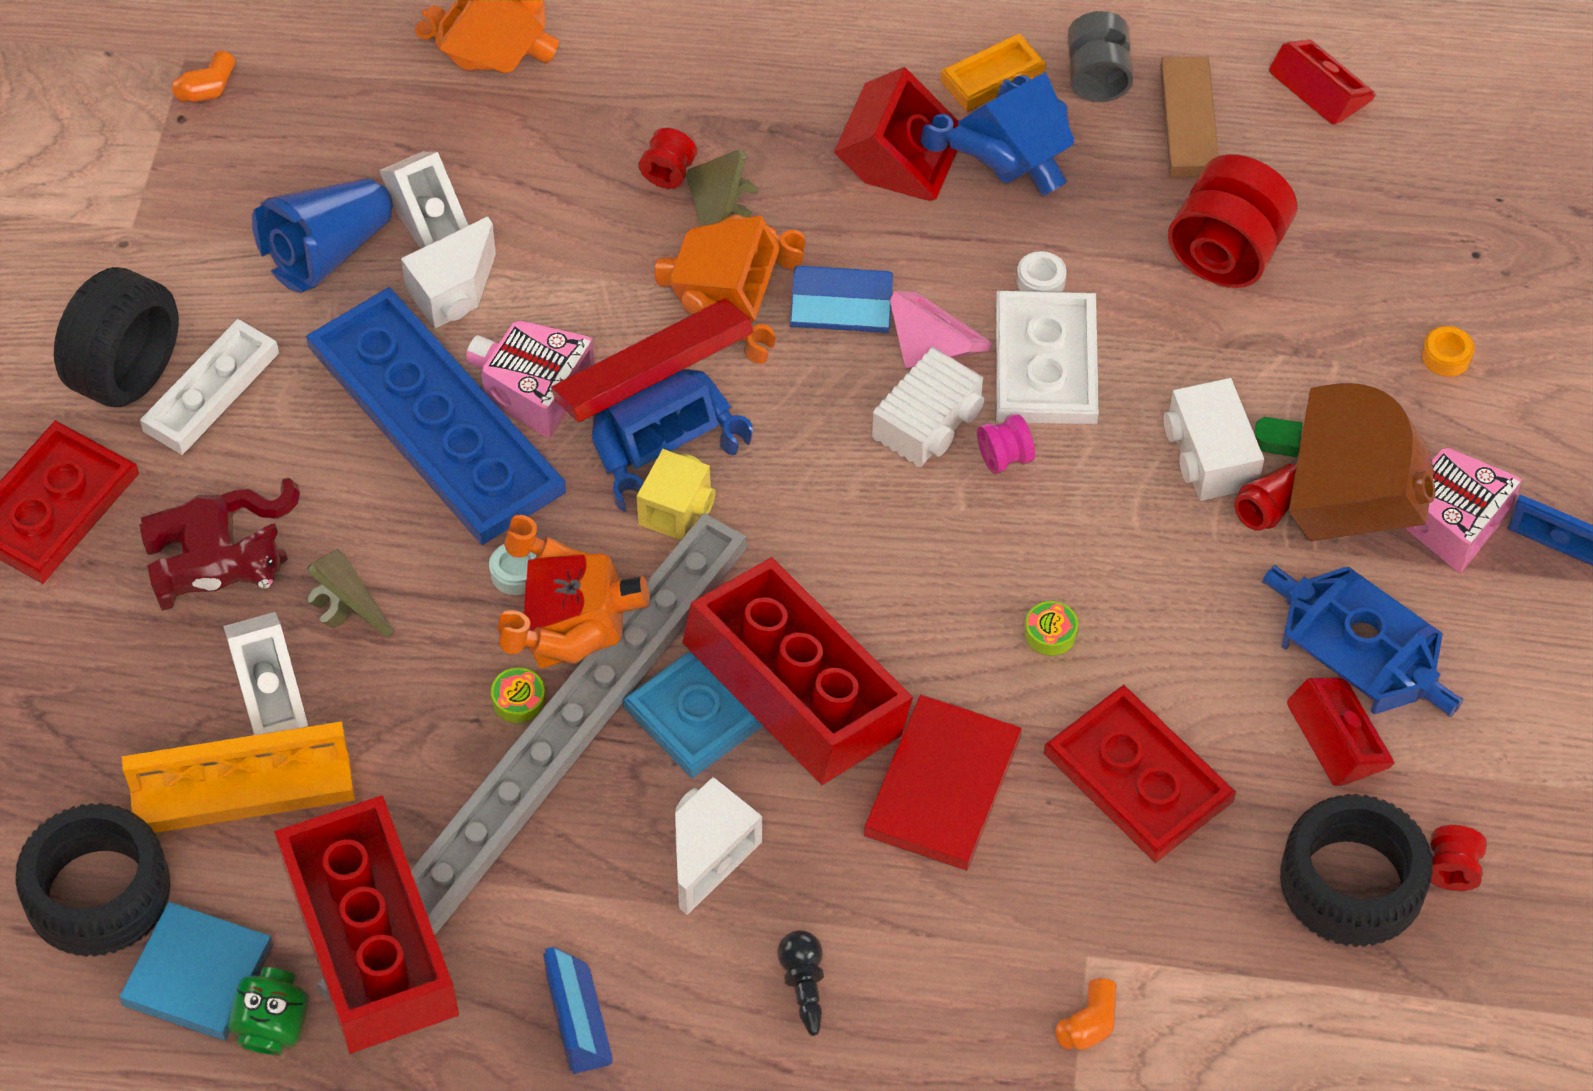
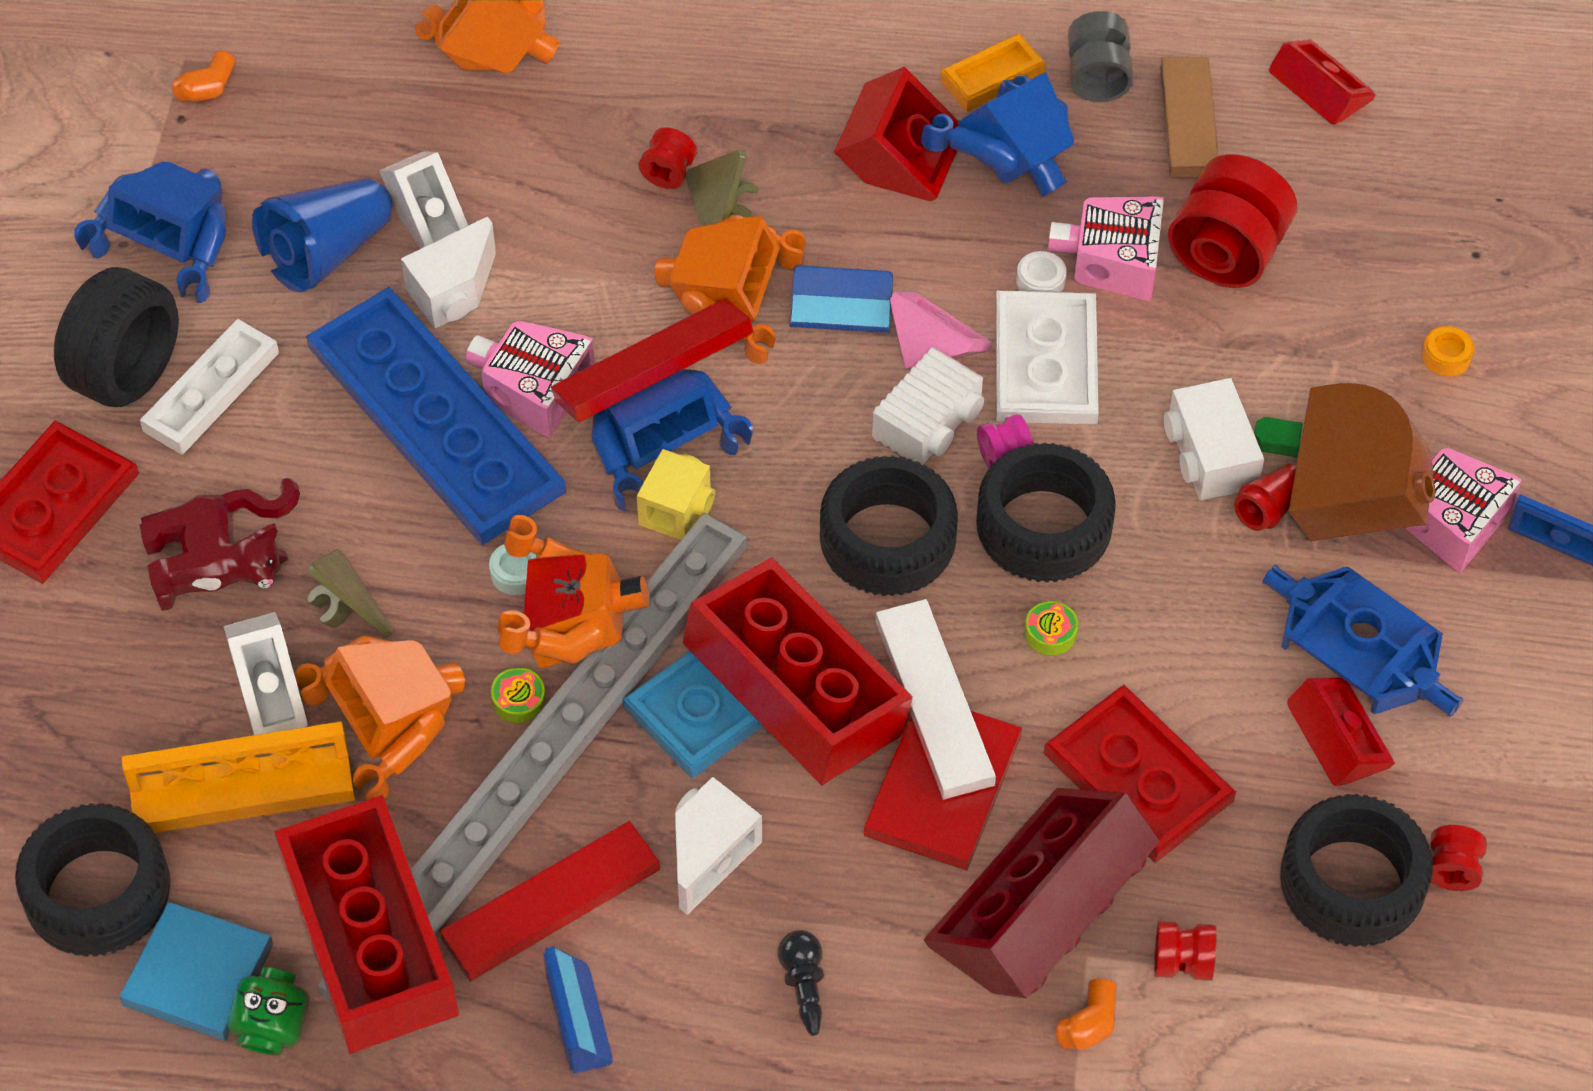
(167, 212): none -> blue torso
(388, 697): none -> orange torso
(549, 900): none -> red tile
(892, 483): none -> black tyre
(938, 700): none -> white tile
(1044, 890): none -> dark red slope
(1049, 470): none -> black tyre
(1114, 244): none -> torso
(1185, 951): none -> red wheel

